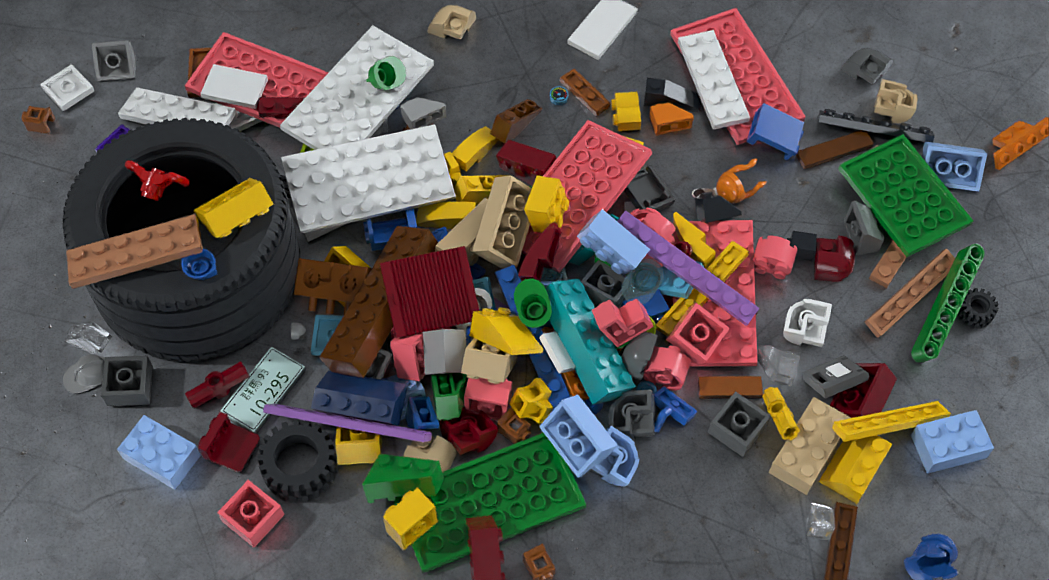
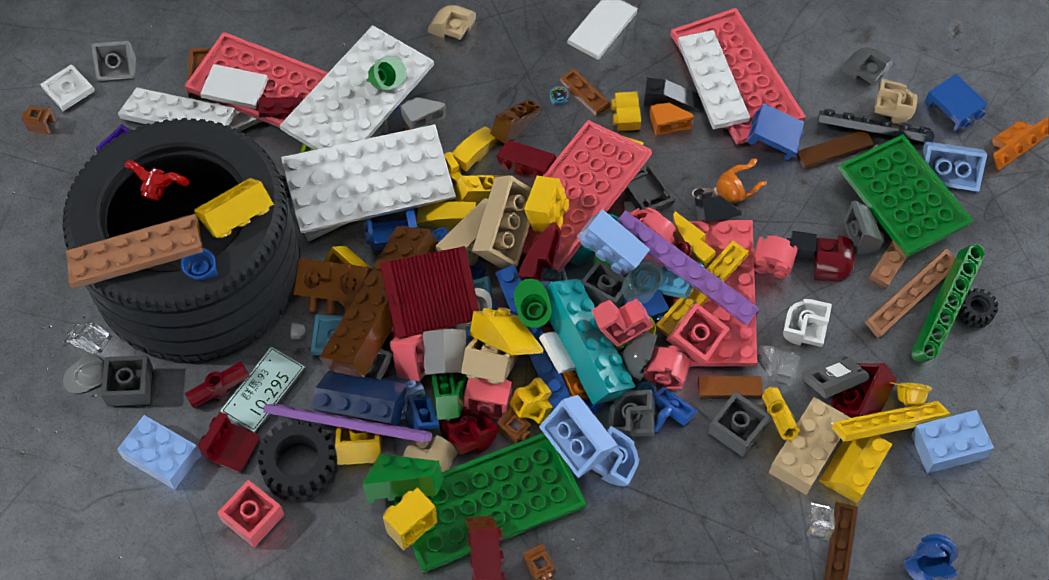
(912, 393): none -> yellow piece
(957, 101): none -> blue panel

